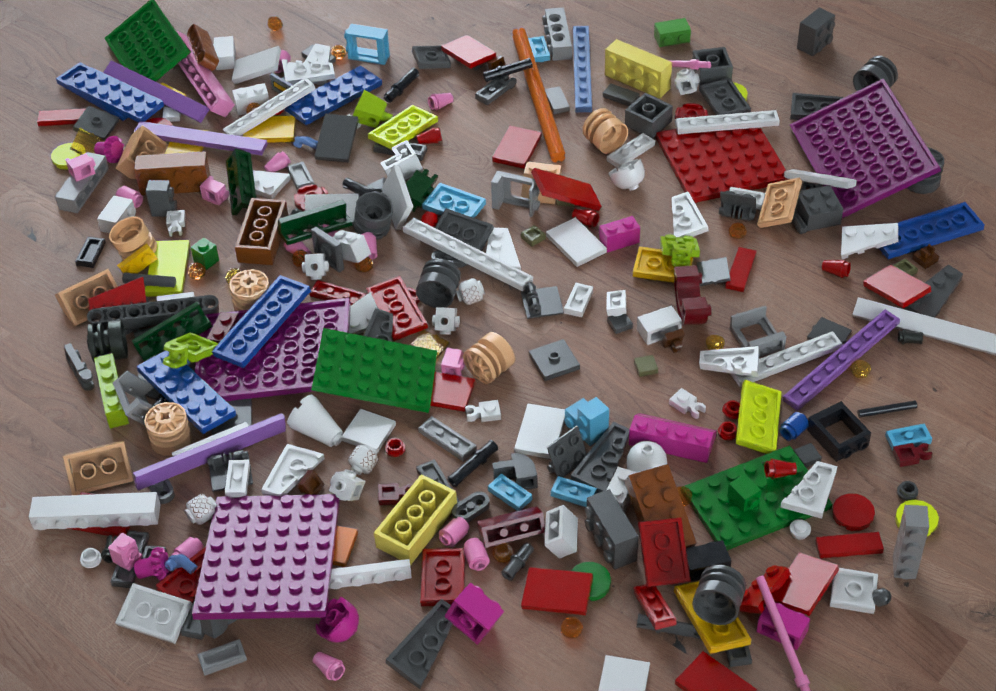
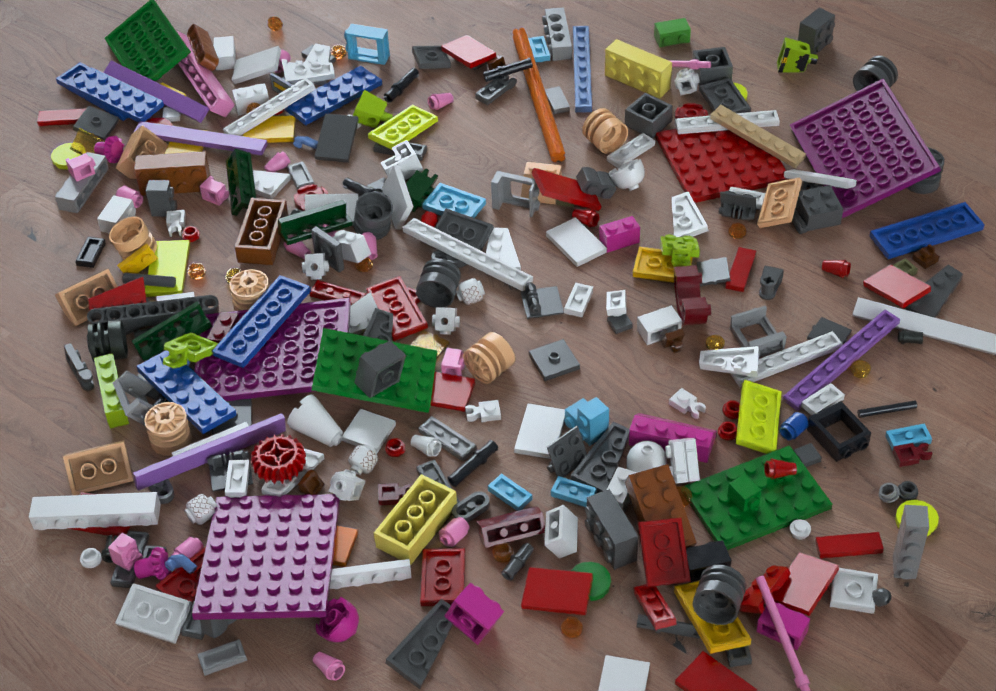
(191, 233): none -> red plate
(205, 253): green brick -> none
(290, 455): none -> red gear
(299, 257): clear orange plate -> none
(379, 368): none -> dark grey brick
(427, 445): none -> white cone
(430, 136): red cone -> none
(476, 554): bright pink brick -> none
(517, 147): tile -> none
(518, 468): brick -> none
(533, 235): olive tile -> none
(596, 182): none -> dark grey brick
(620, 94): dark grey tile -> none
(646, 365): olive tile -> none
(683, 460): none -> white brick
(758, 136): none -> tan plate
(770, 282): none -> dark grey piece
(795, 56): none -> lime torso
(806, 104): dark grey plate -> none
(813, 491): white wing -> none
(822, 399): none -> white plate
(853, 512): red tile -> none
(863, 237): white wing -> none
(888, 488): none -> light grey plate

